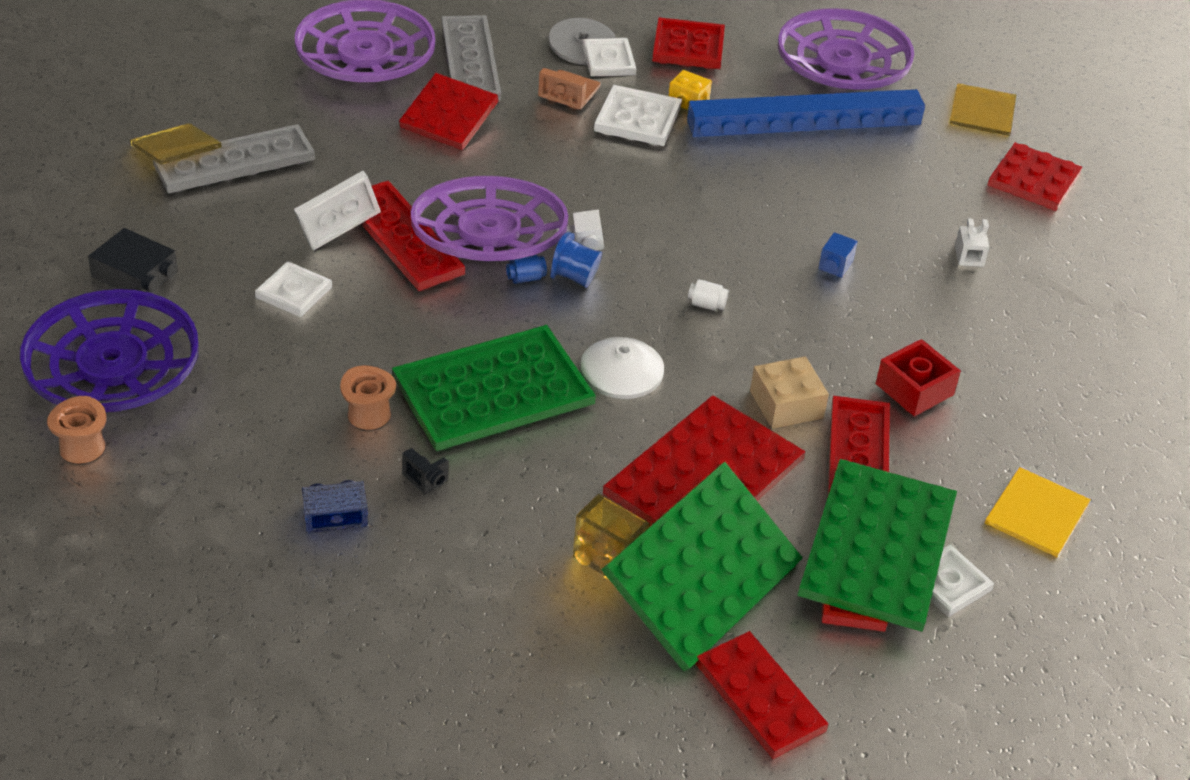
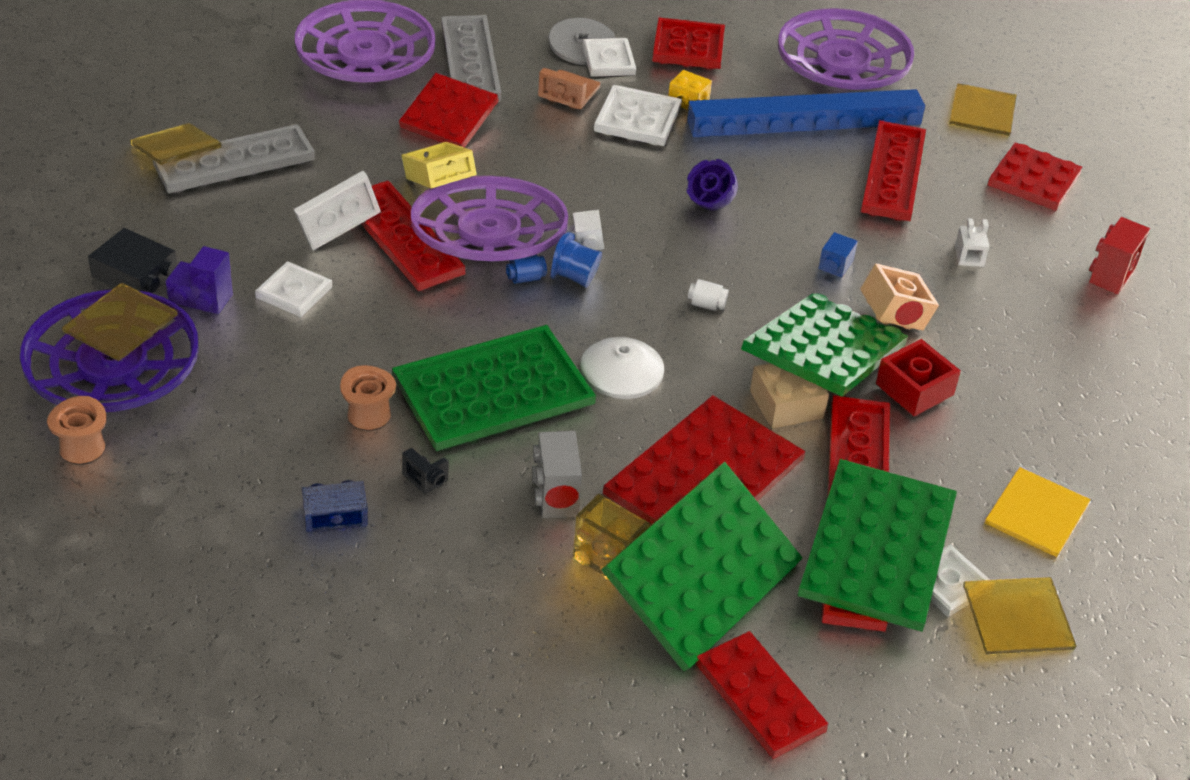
(120, 321): none -> clear yellow piece
(203, 282): none -> dark purple brick
(442, 165): none -> light yellow window
(557, 474): none -> light grey brick
(712, 184): none -> dark purple cylinder
(825, 343): none -> green plate
(894, 171): none -> red plate
(899, 297): none -> light nougat brick
(1019, 615): none -> clear yellow piece
(1118, 254): none -> red brick

